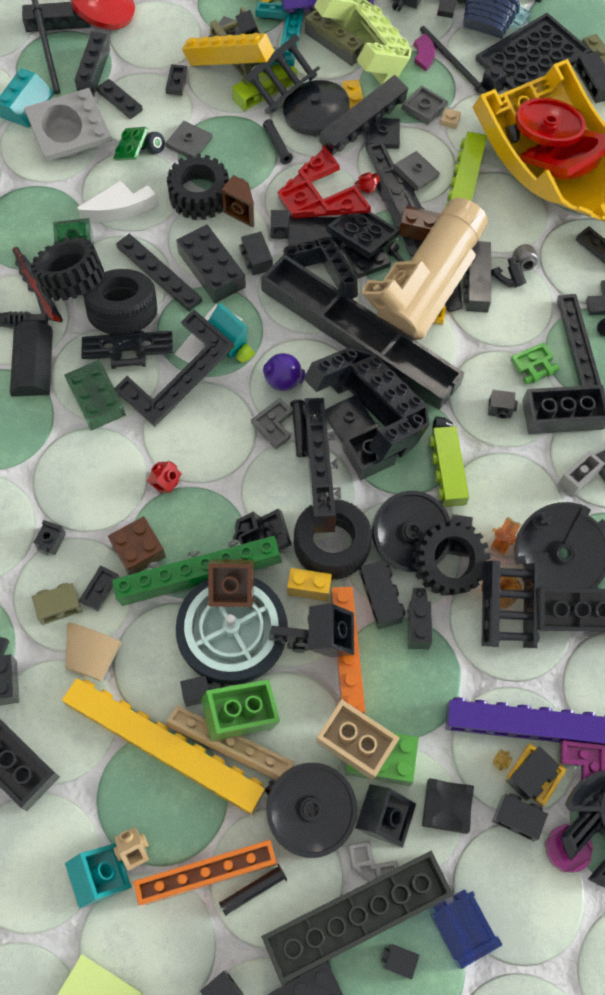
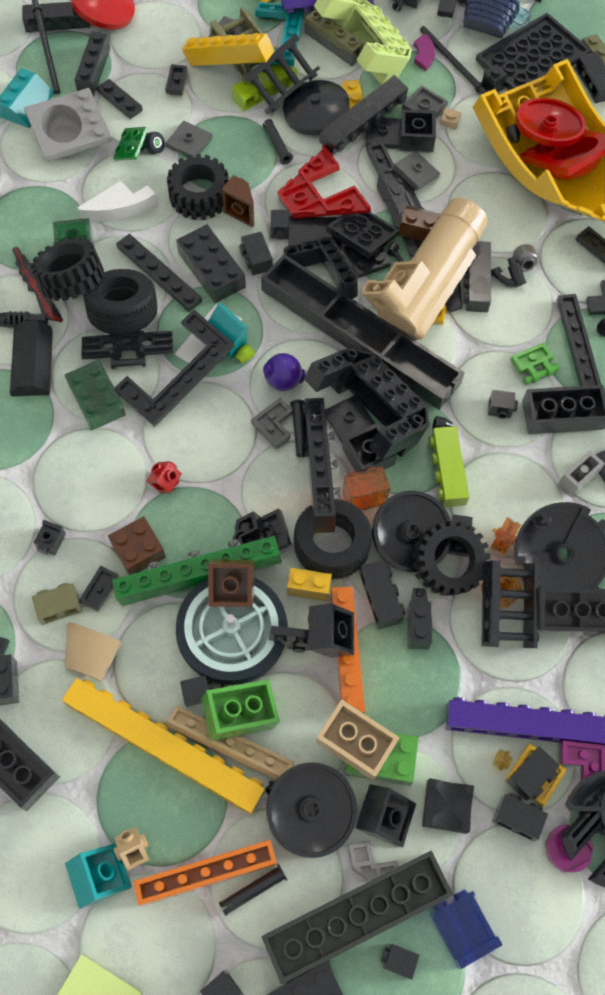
(247, 23): black brick -> none
(366, 488): none -> clear orange brick
(367, 182): red plate -> none
(417, 130): none -> black brick
(469, 166): lime brick -> none

